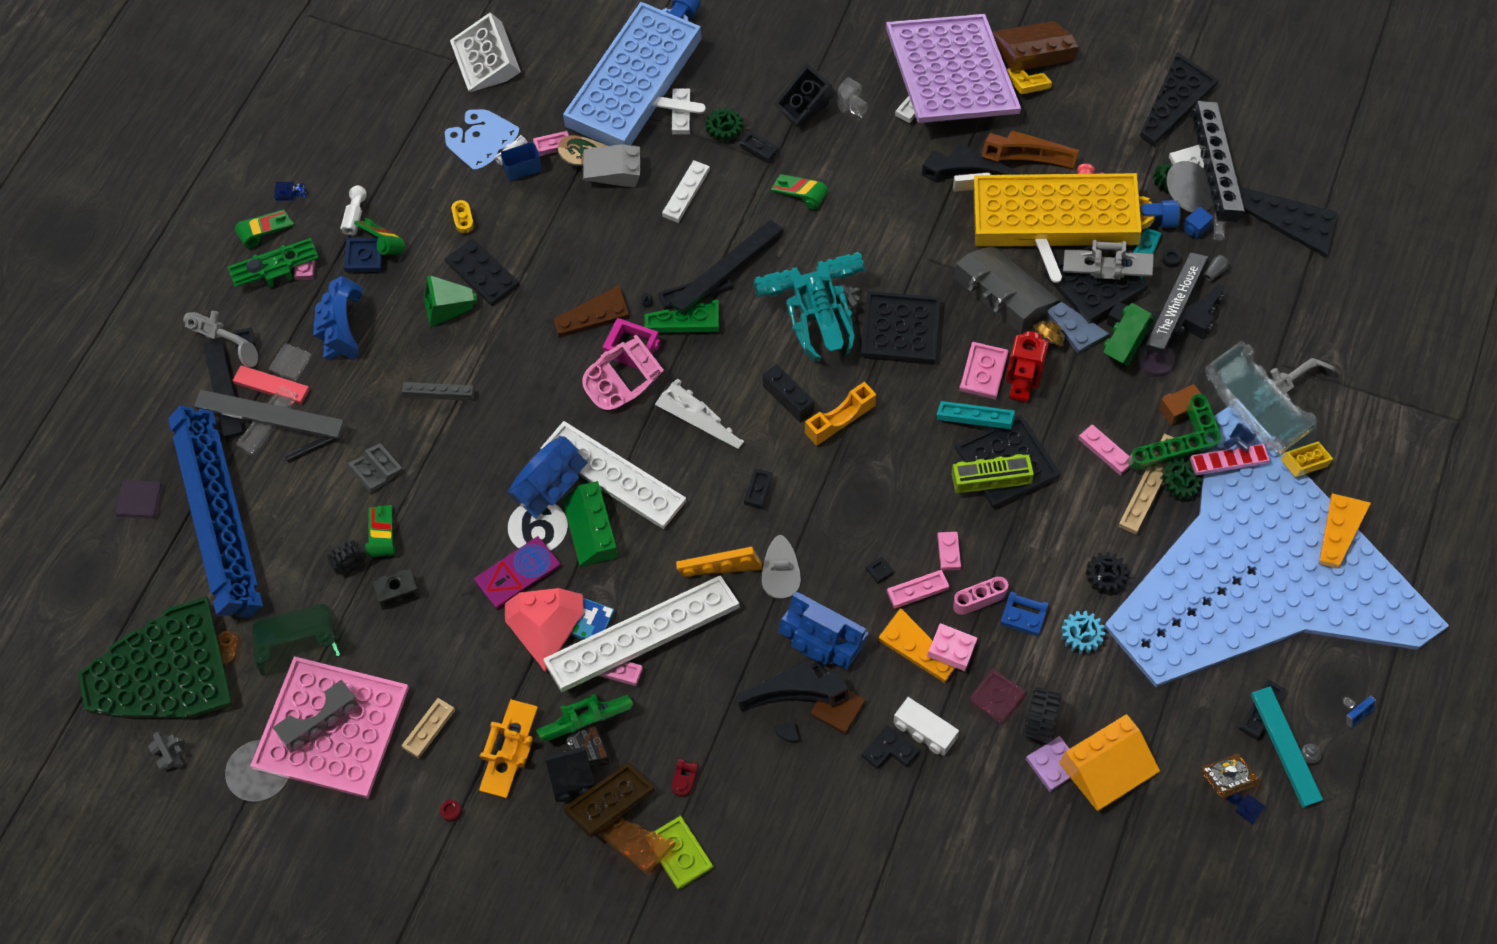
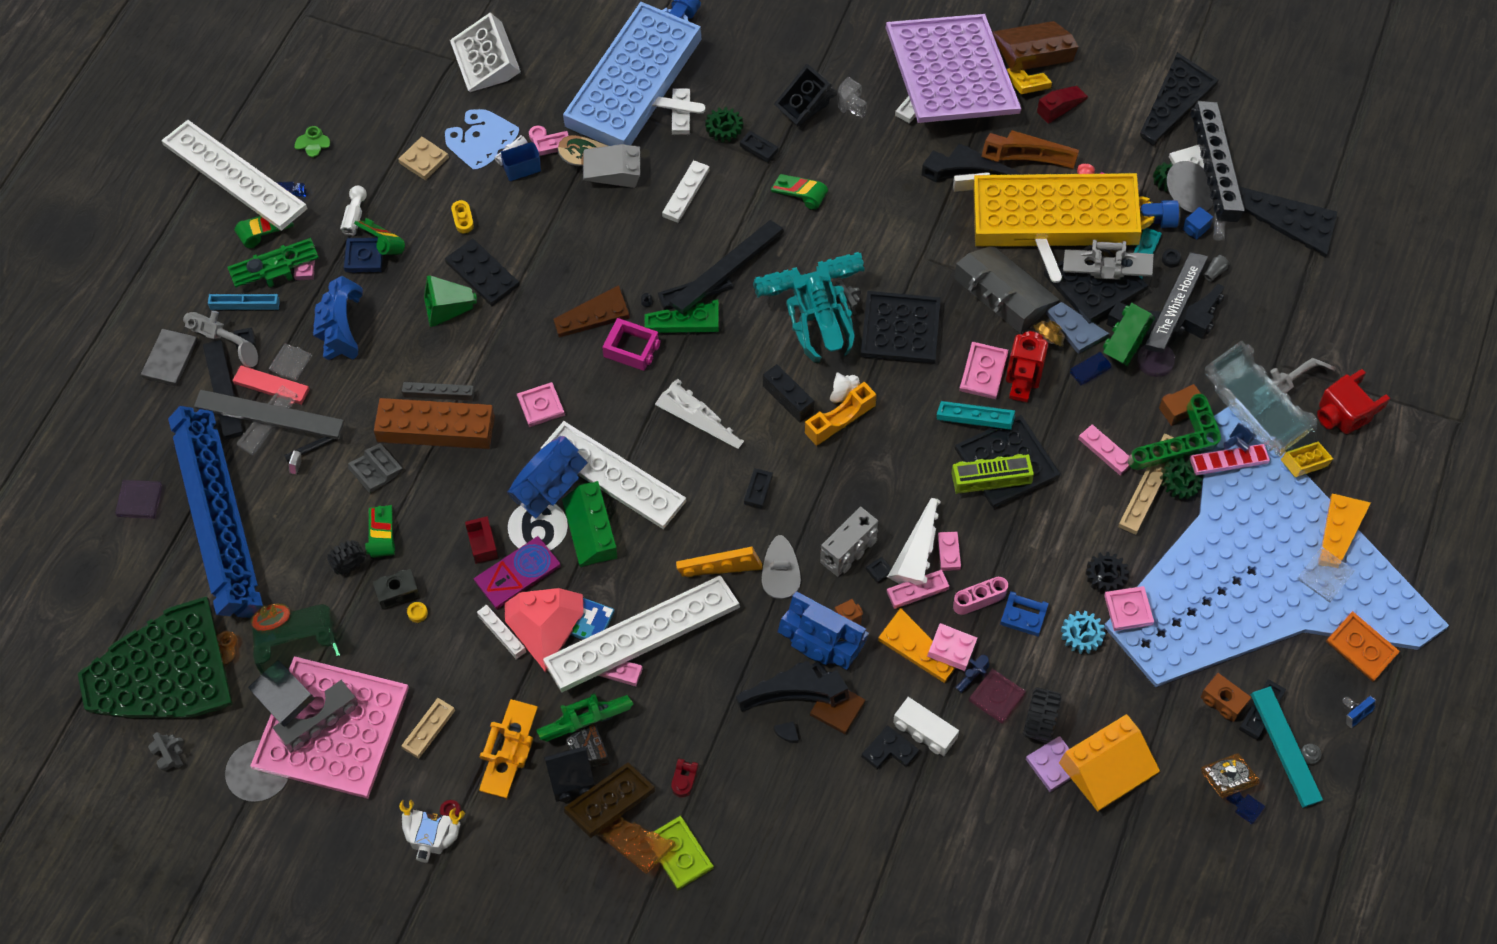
(169, 357): none -> flat silver tile
(234, 175): none -> white plate
(243, 301): none -> dark azure piece
(270, 617): none -> clear yellow piece
(281, 693): none -> tile
(294, 462): none -> flat silver piece
(311, 143): none -> bright green plate
(417, 612): none -> yellow tile
(423, 158): none -> tan plate
(429, 831): none -> torso
(434, 423): none -> dark orange brick
(481, 540): none -> dark red panel
(501, 632): none -> white piece
(537, 131): none -> bright pink tile
(540, 404): none -> bright pink tile
(606, 386): bright pink slope -> none
(843, 386): none -> white hair
(849, 541): none -> light grey piece
(850, 611): none -> dark orange brick
(913, 558): none -> white wedge
(979, 667): none -> dark blue arm
(1059, 102): none -> dark red slope
(1090, 368): none -> clear blue tile
(1129, 608): none -> bright pink plate
(1220, 687): none -> dark orange brick
(1325, 574): none -> clear plate
(1348, 405): none -> red piece
(1362, 646): none -> orange tile

